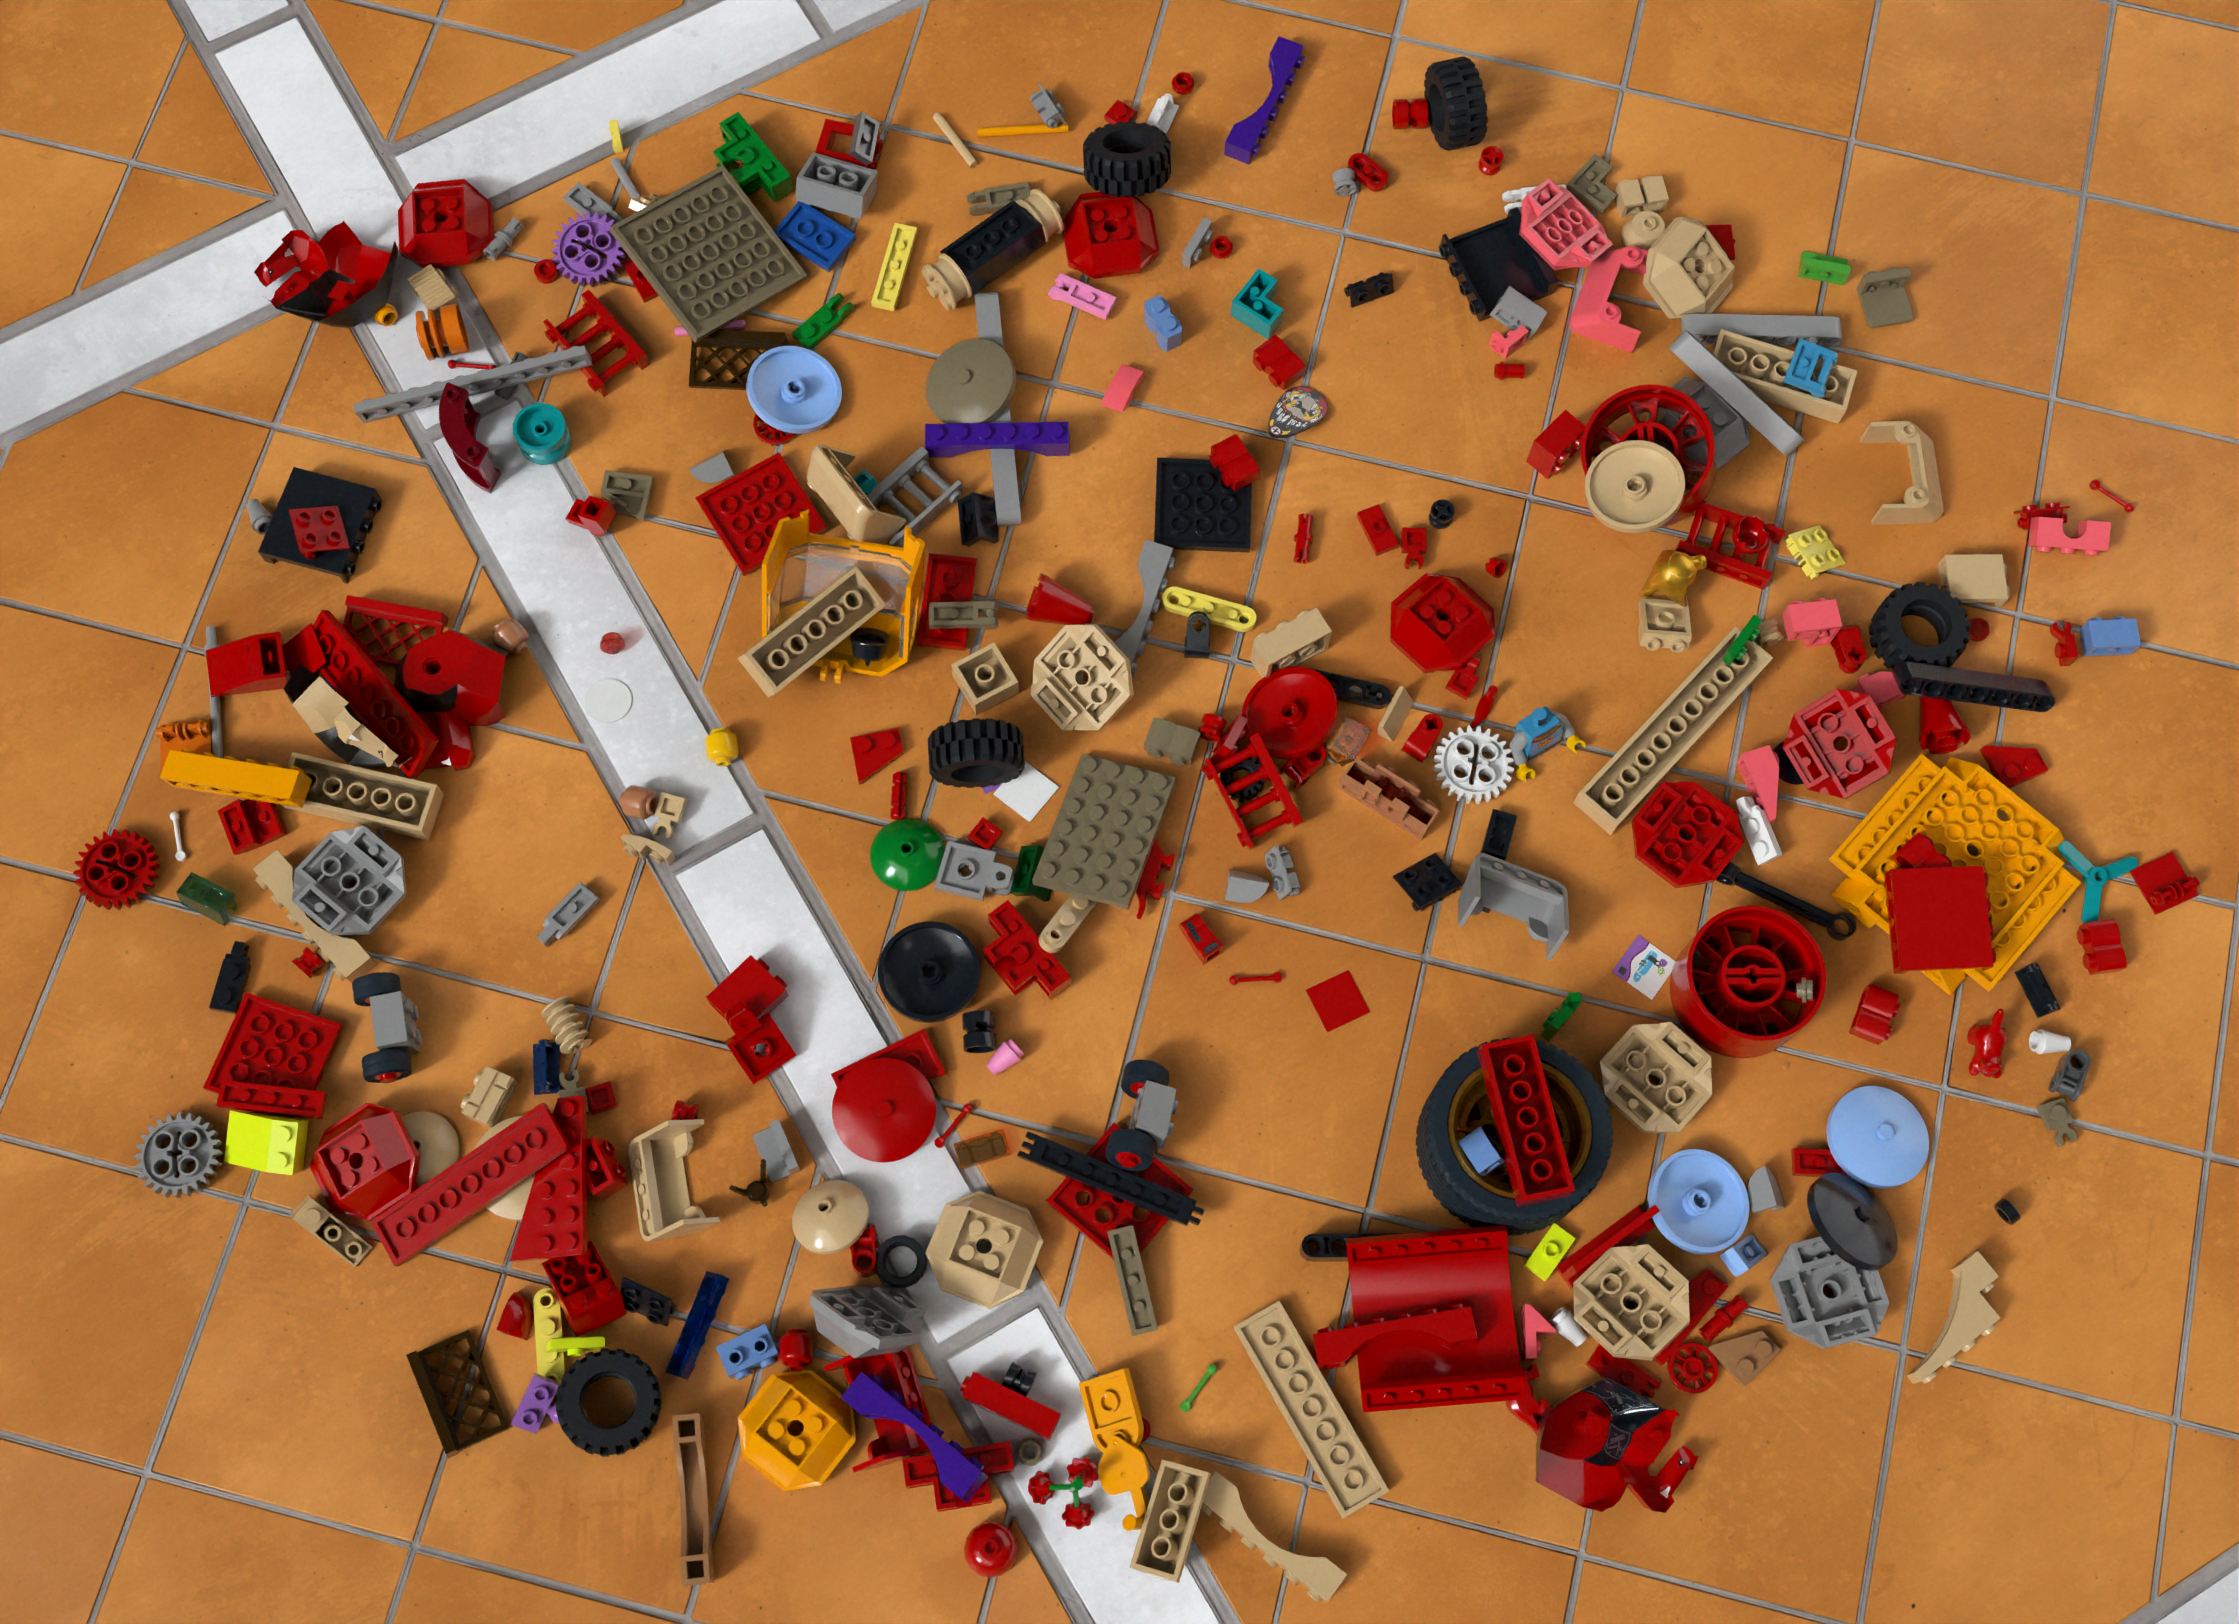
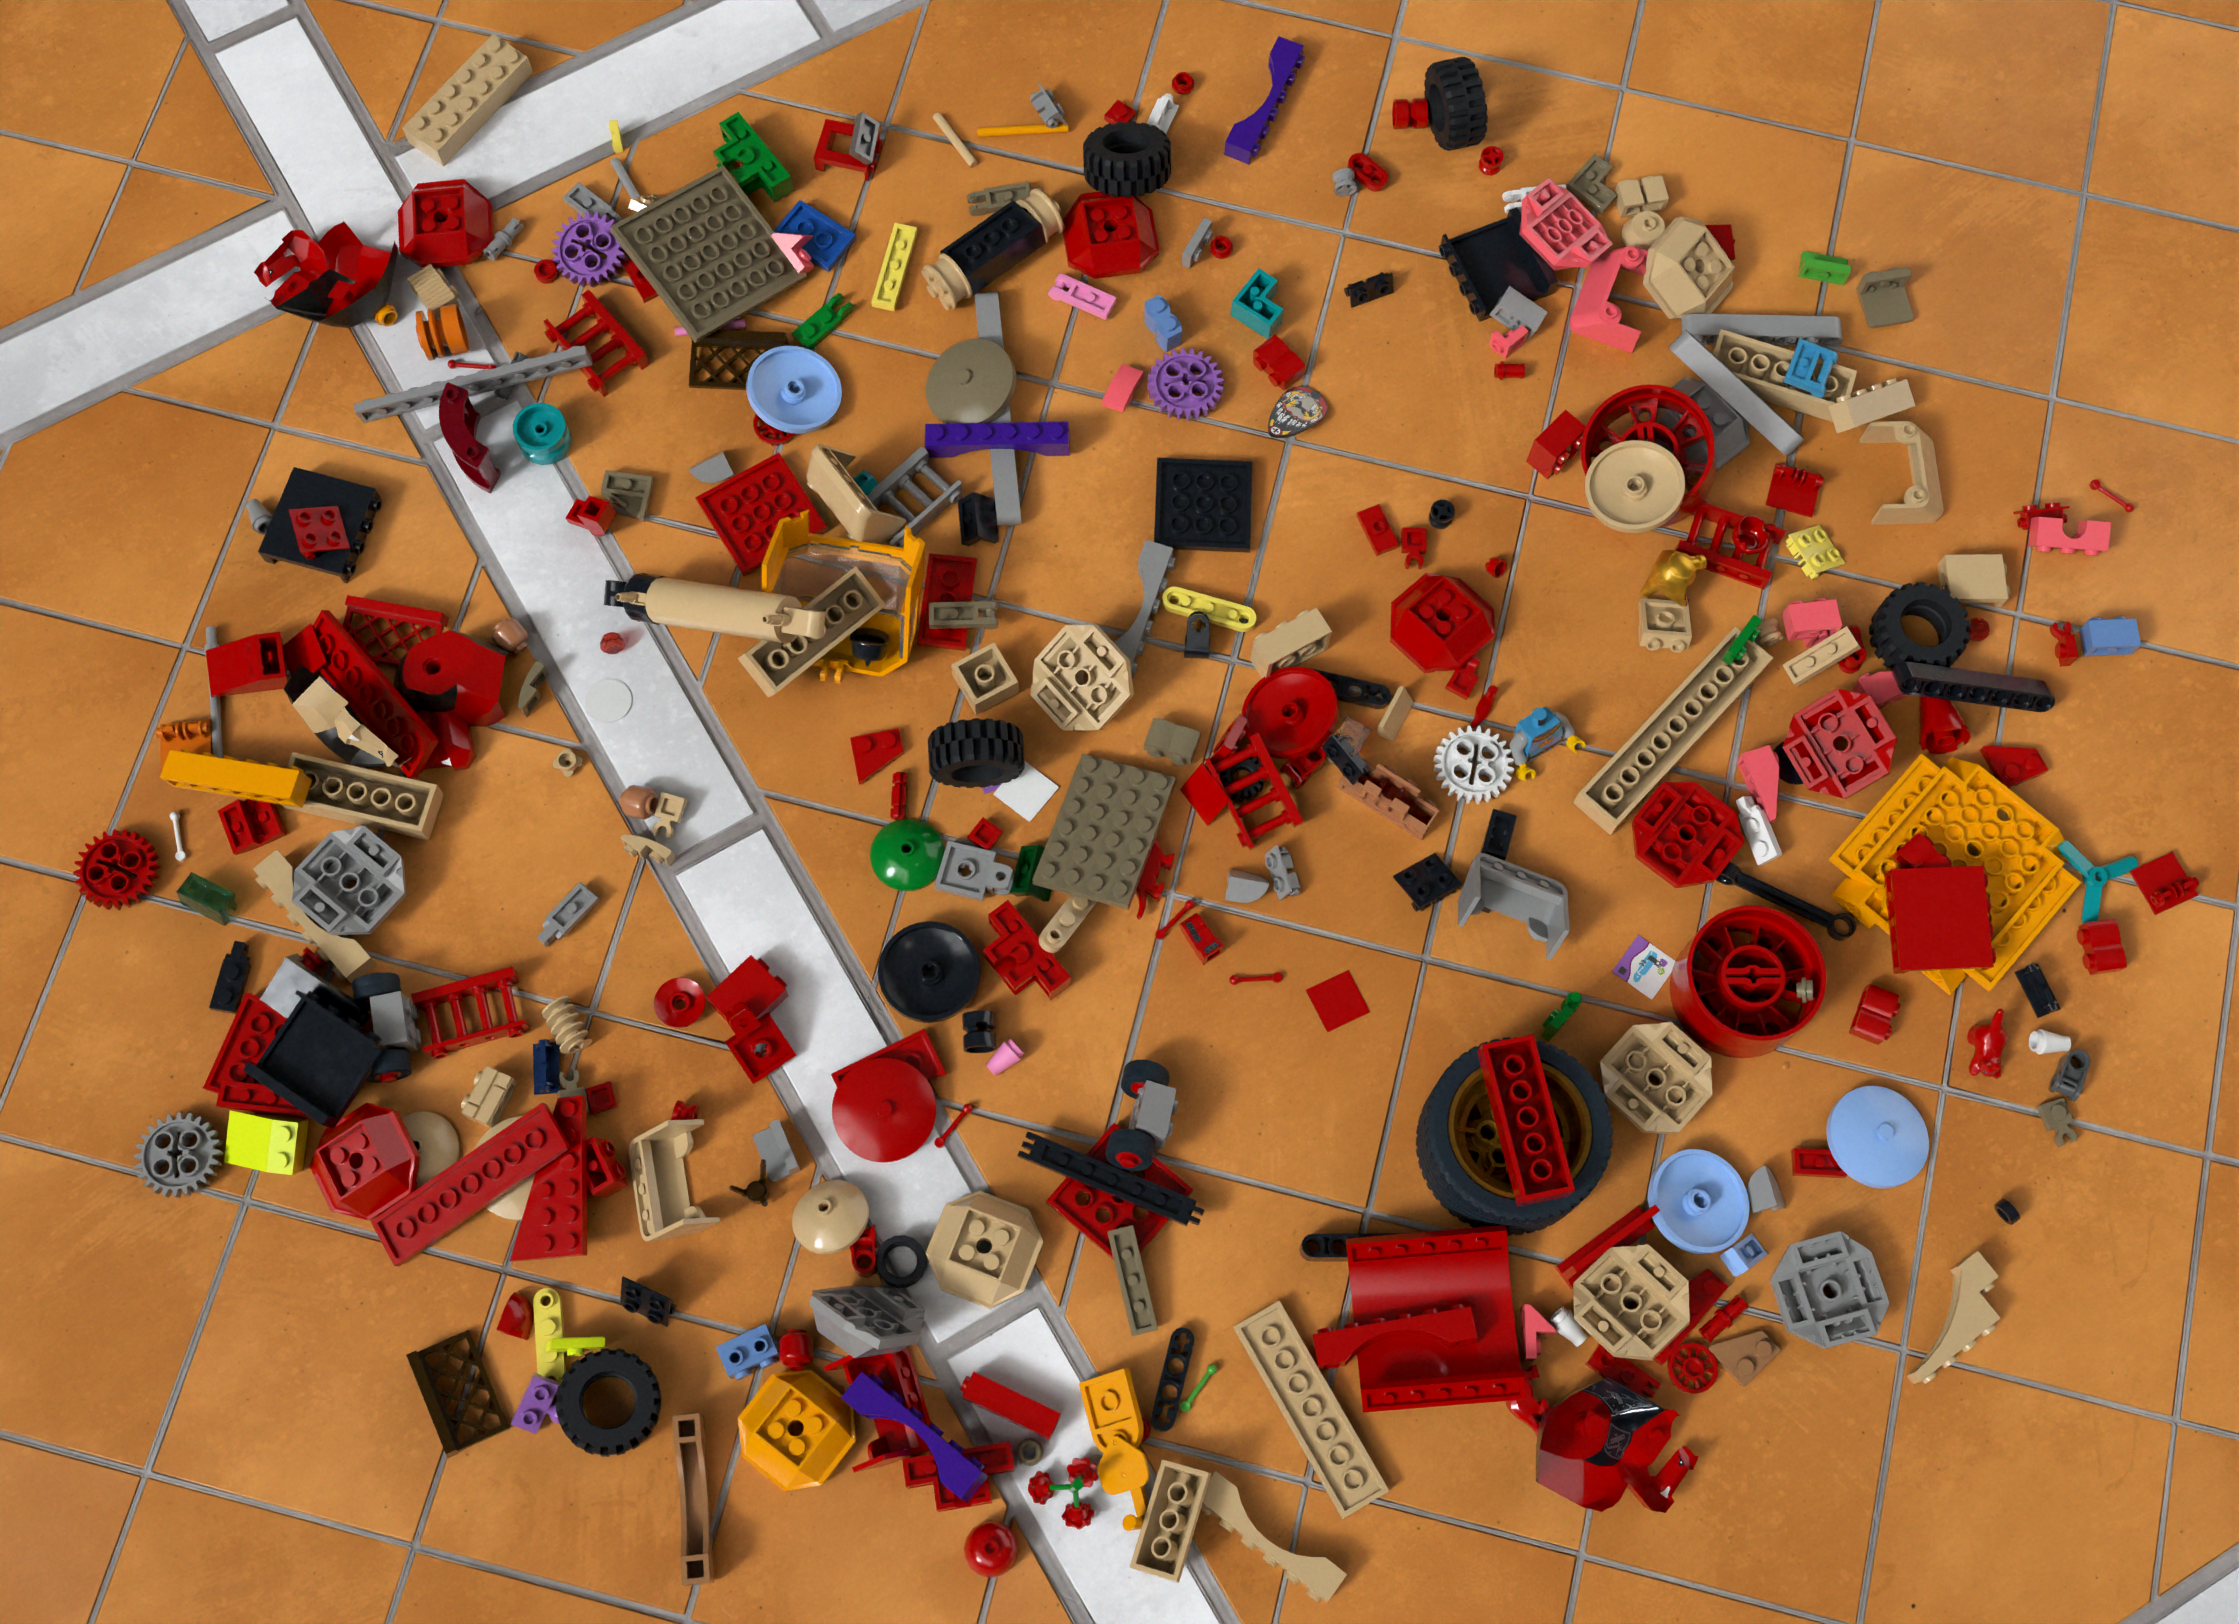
(295, 976): none -> panel
(318, 1060): none -> black panel
(330, 1230): tan slope -> none
(453, 994): none -> red fence
(468, 100): none -> tan brick
(529, 693): none -> dark tan slope
(567, 755): none -> tan plate
(585, 1290): red slope -> none
(673, 992): none -> red dish
(697, 1325): clear blue plate -> none
(714, 608): none -> tan piece
(721, 746): yellow head -> none
(791, 247): none -> slope
(836, 185): light grey brick -> none
(982, 1149): clear orange tile -> none
(1019, 1379): black wheel -> none
(1057, 604): red cone -> none
(1160, 933): none -> red hinge
(1174, 1380): none -> black beam
(1183, 366): none -> medium lavender gear
(1204, 794): none -> red sticker
(1212, 727): red wheel -> none
(1234, 462): red brick -> none
(1303, 538): red pin -> none
(1339, 751): none -> black hinge
(1422, 740): red piece -> none
(1481, 1151): medium blue brick -> none
(1549, 1252): neon yellow plate -> none
(1794, 490): none -> red hinge
(1821, 656): none -> tan plate
(1852, 1221): black dish -> none
(1871, 406): none -> tan brick

